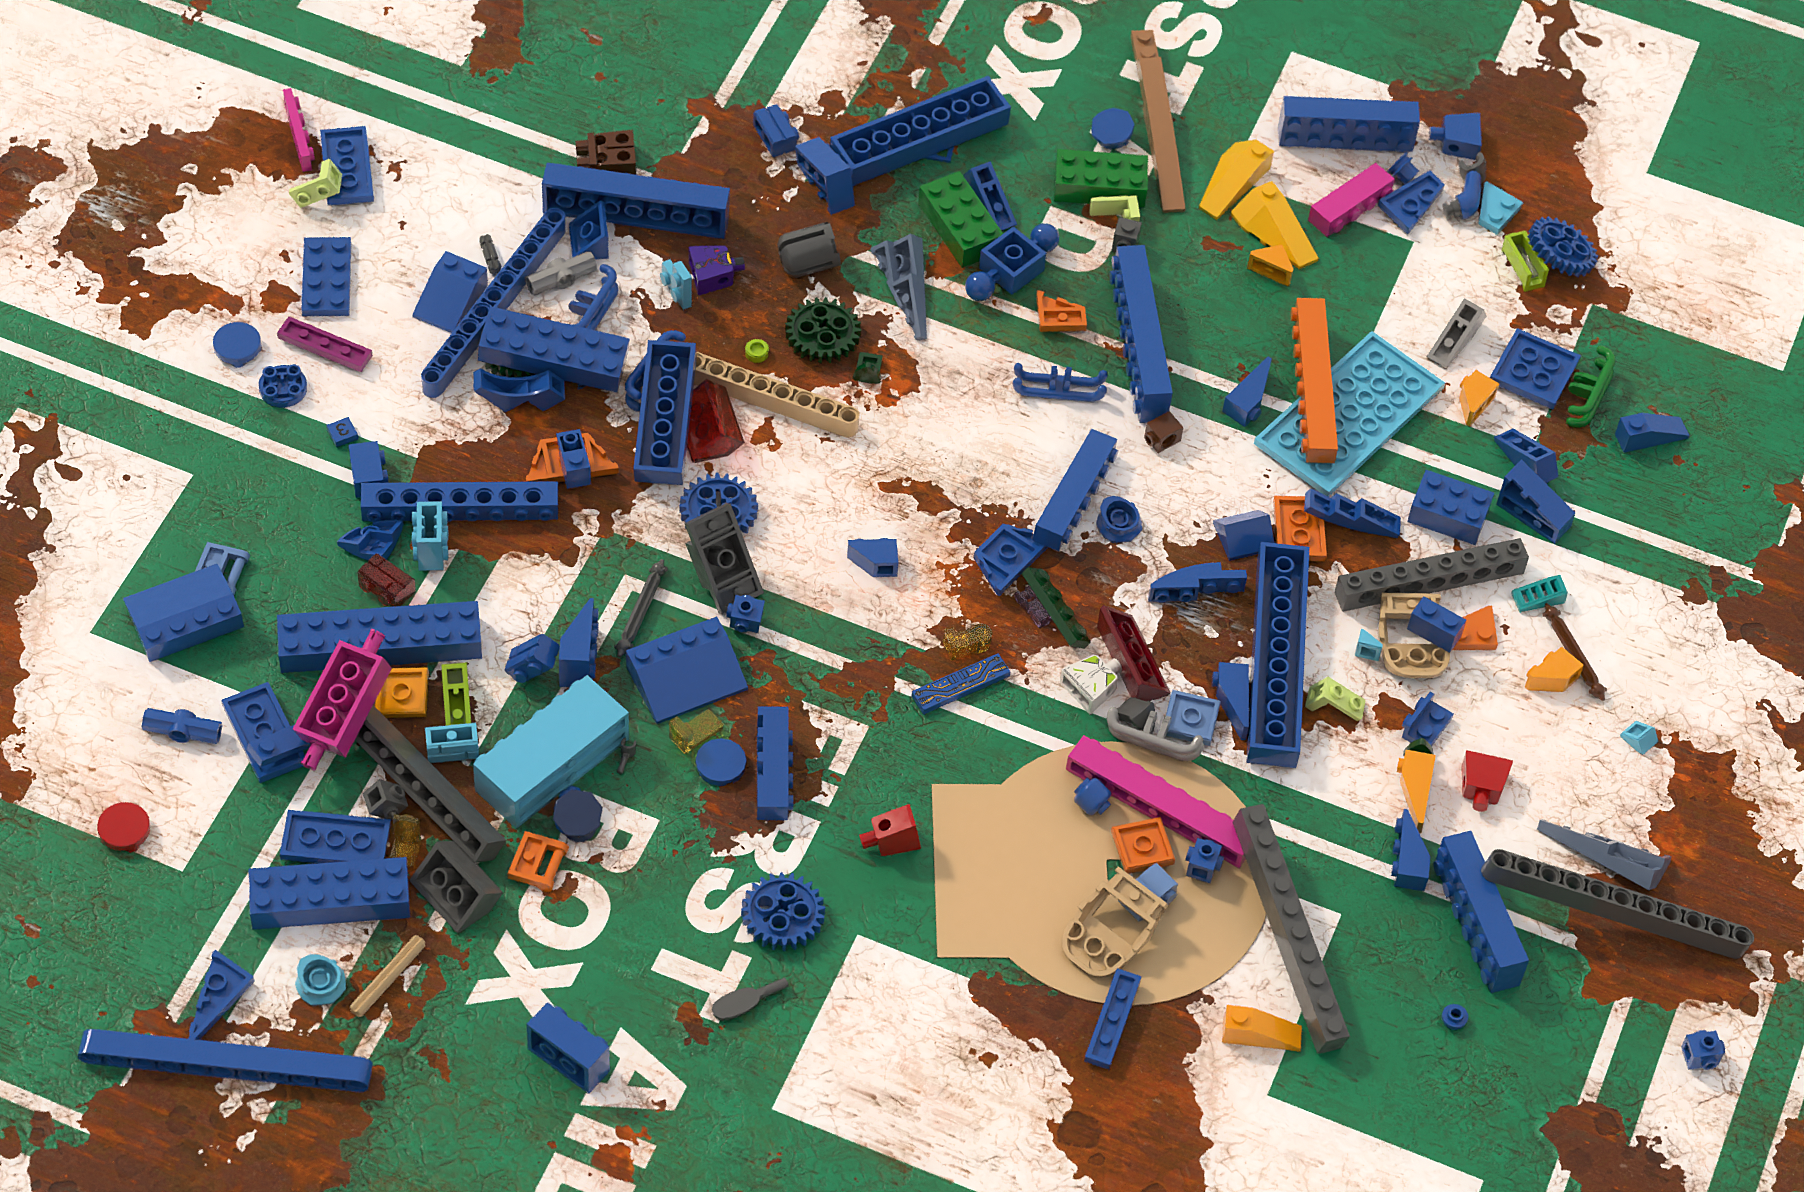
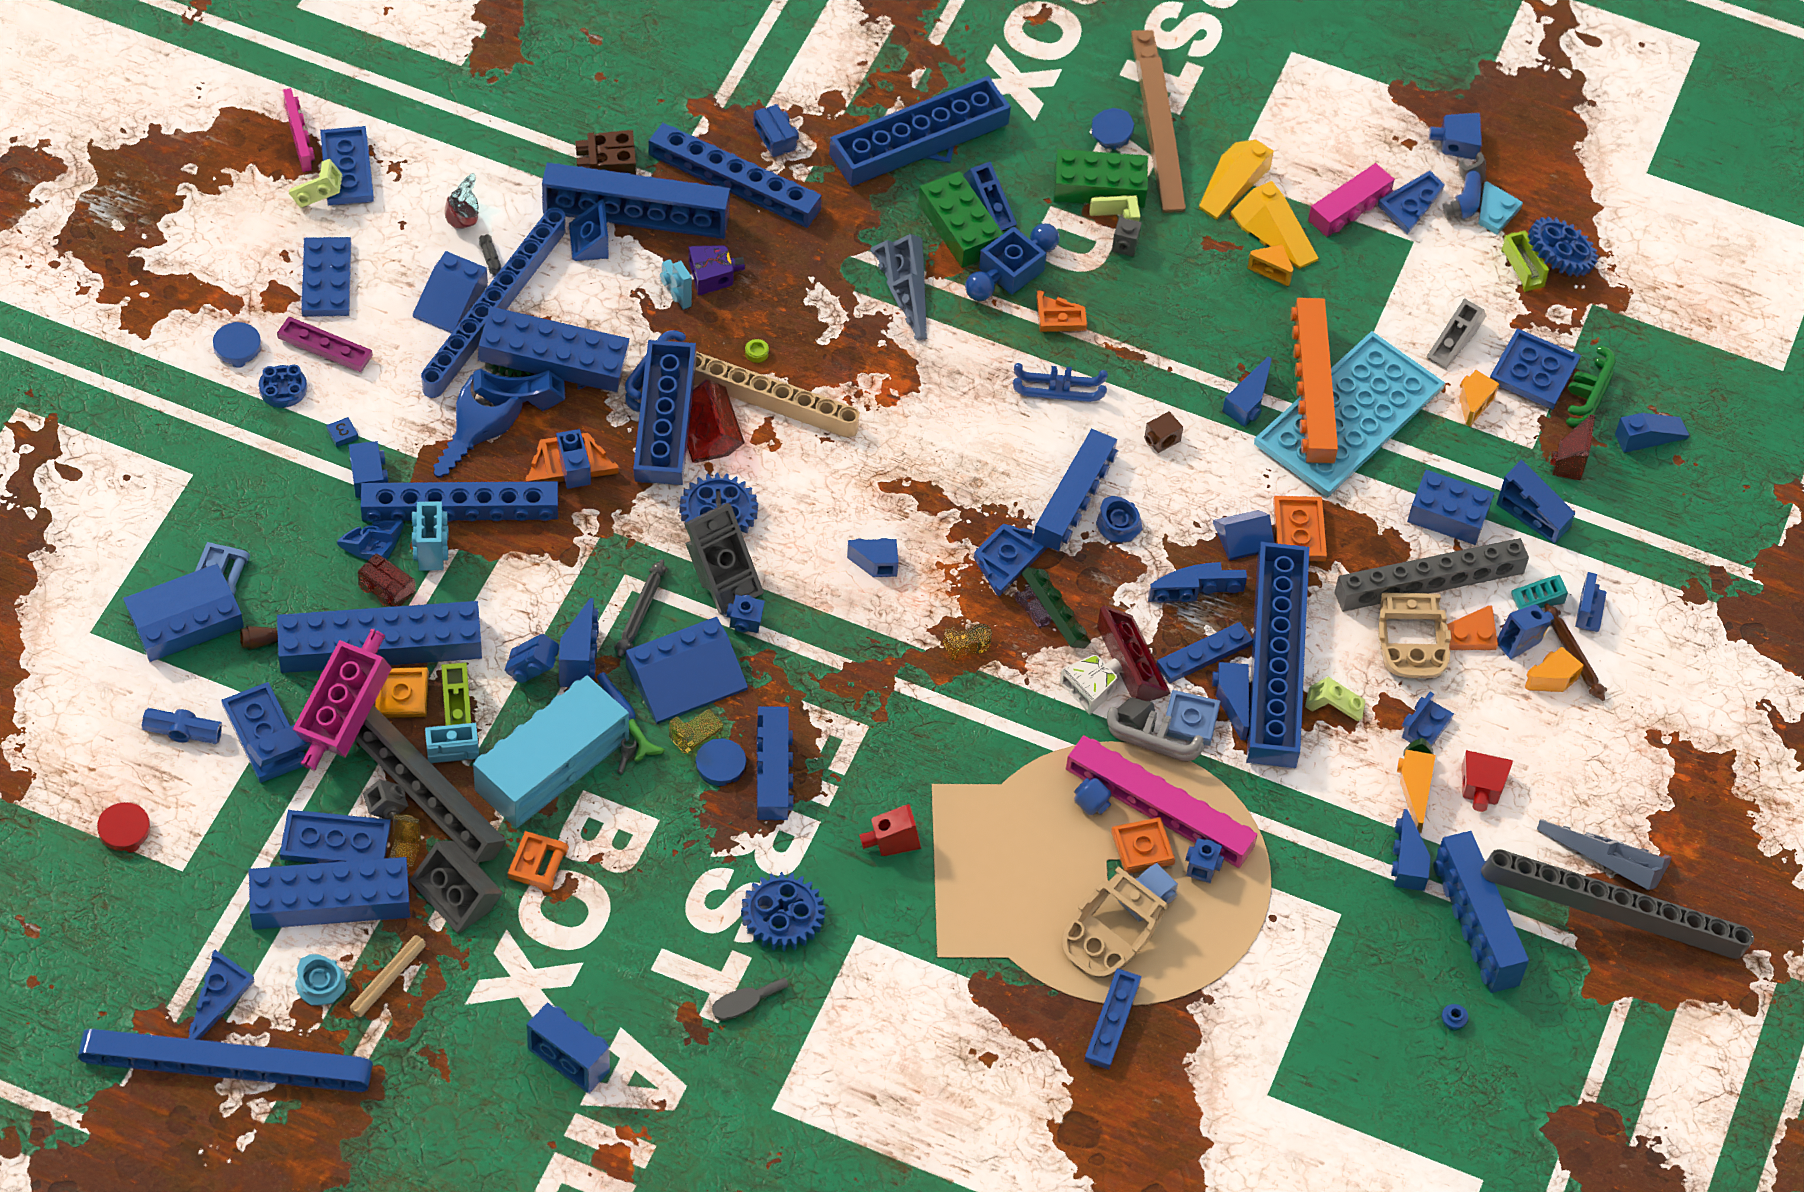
(256, 636): none -> reddish brown cone
(462, 205): none -> clear light blue hair
(475, 425): none -> blue animal
(561, 273): light grey piece -> none
(577, 814): dark blue piece -> none
(594, 306): blue piece -> none
(644, 746): none -> piece
(732, 172): none -> blue brick
(808, 250): dark grey cylinder -> none
(823, 330): dark green gear -> none
(828, 172): blue wedge -> none
(868, 368): dark green tile -> none
(960, 683): blue tile -> none
(1140, 333): blue brick -> none
(1204, 652): none -> blue plate
(1259, 1029): light orange slope -> none
(1290, 929): dark grey brick -> none
(1348, 123): blue brick -> none
(1353, 515): blue slope -> none
(1368, 646): medium azure slope -> none
(1403, 169): blue piece -> none
(1436, 624): blue brick -> none
(1524, 630): none -> blue torso
(1535, 455): blue slope -> none
(1573, 451): none -> clear red slope
(1591, 604): none -> blue bracket
(1640, 736): medium azure slope -> none
(1703, 1050): blue brick -> none

